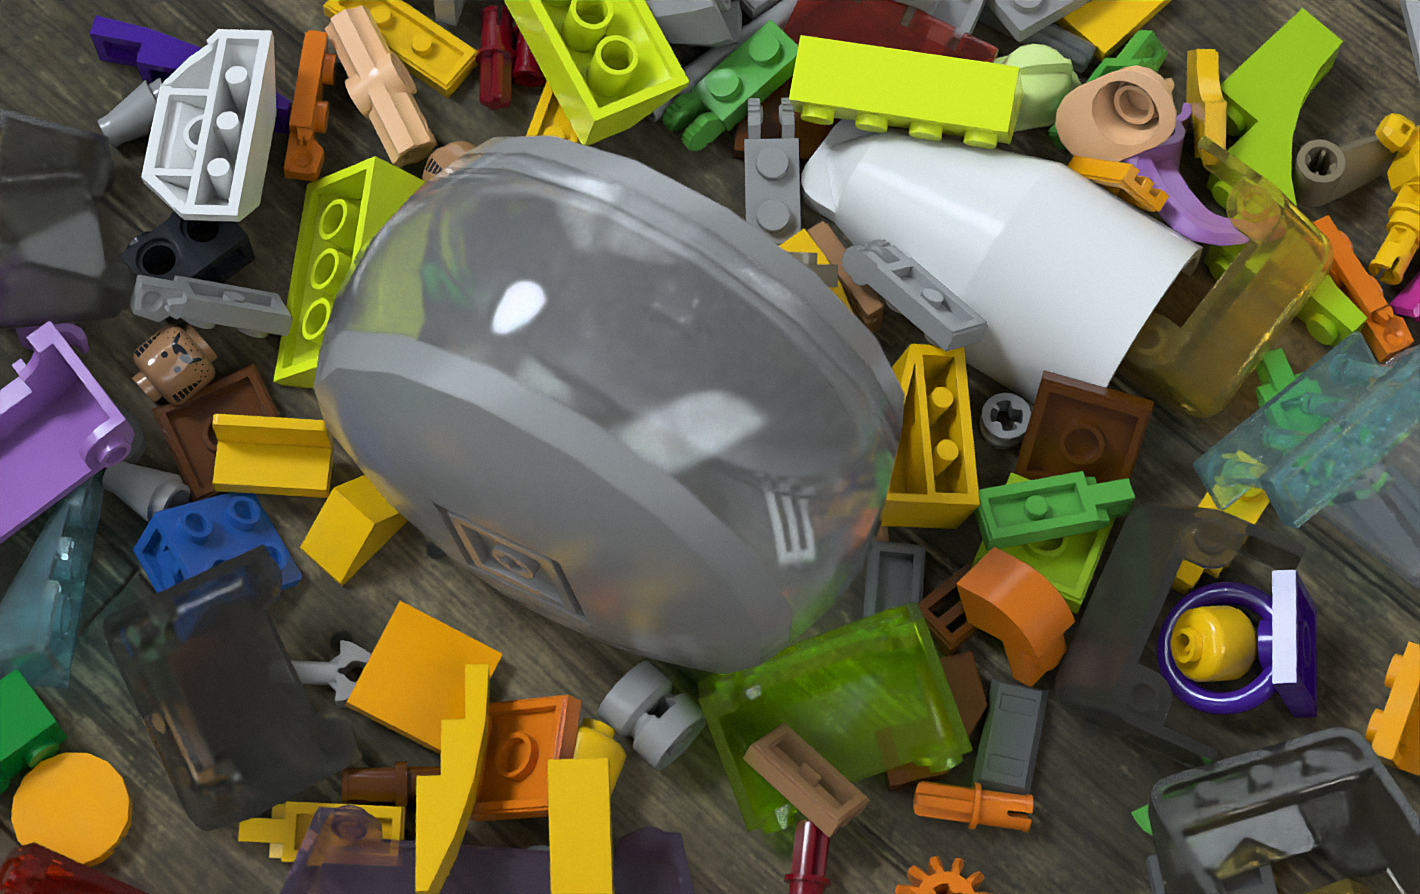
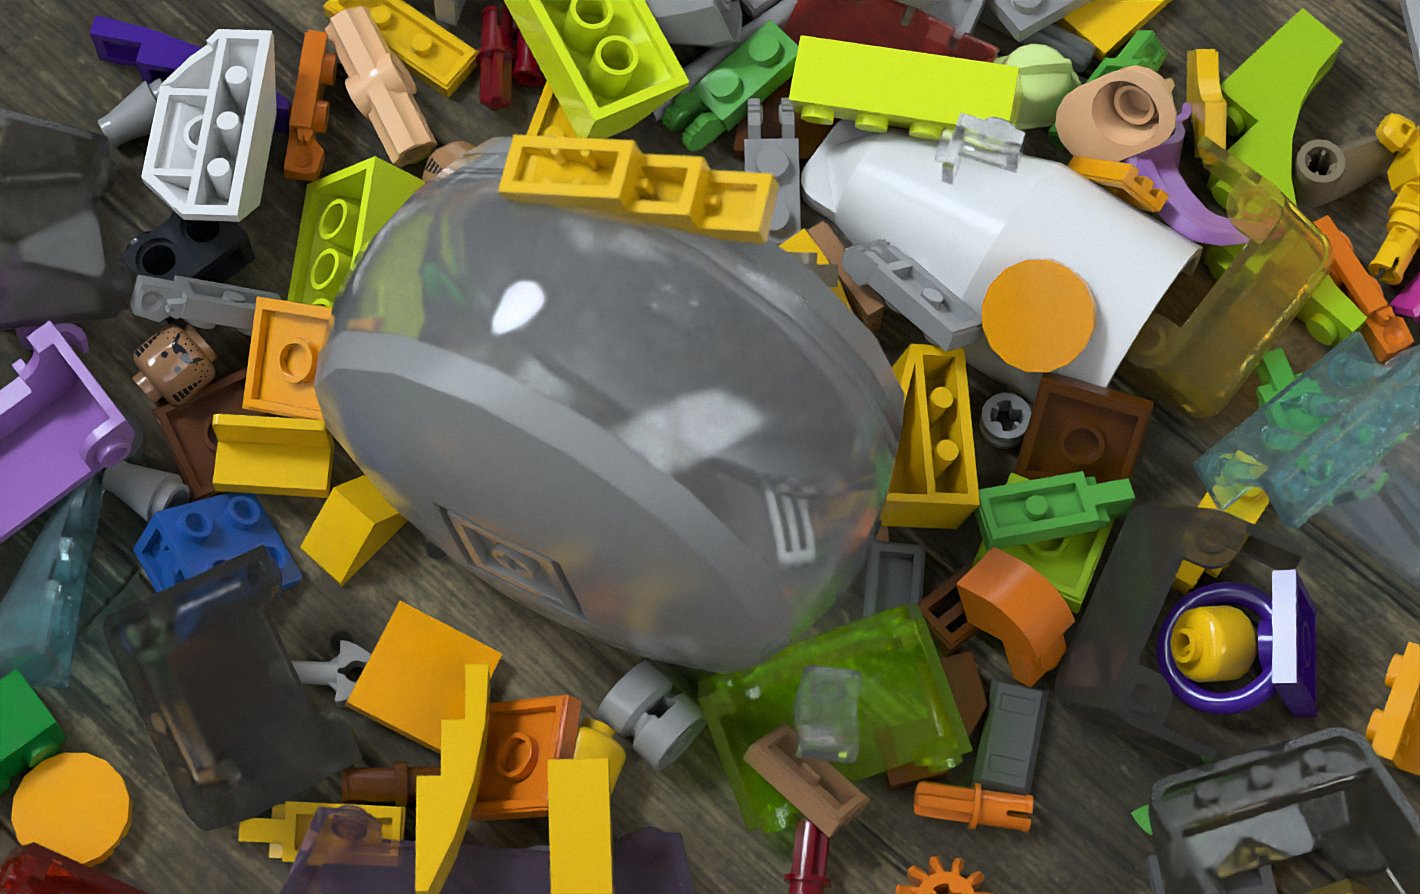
(285, 358): none -> light orange tile
(685, 189): none -> yellow slope
(827, 714): none -> clear bracket
(985, 141): none -> clear bracket
(1039, 315): none -> light orange tile

